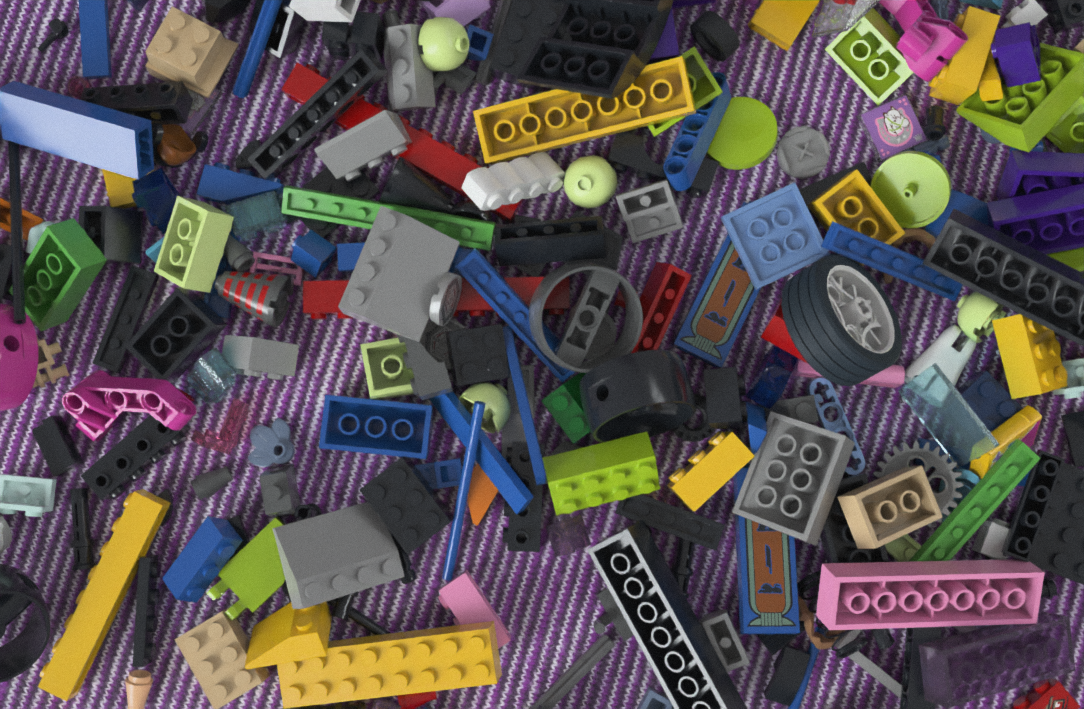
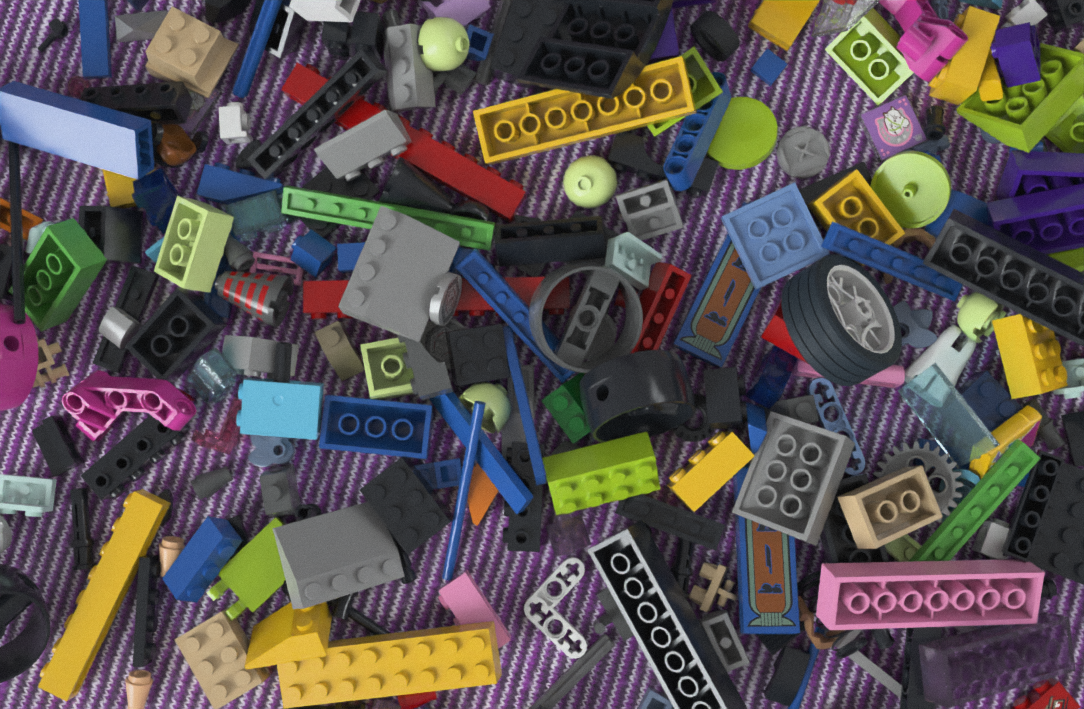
(118, 327): none -> light grey brick
(138, 26): none -> light grey slope
(169, 551): none -> light nougat cone
(234, 124): none -> white brick
(279, 404): none -> medium azure piece
(340, 350): none -> dark tan slope
(513, 181): white brick -> none
(549, 602): none -> white beam
(631, 259): none -> light aqua bracket
(706, 598): none -> tan hips
(768, 67): none -> blue tile
(915, 325): none -> sand blue plate
(1046, 428): none -> dark grey axle

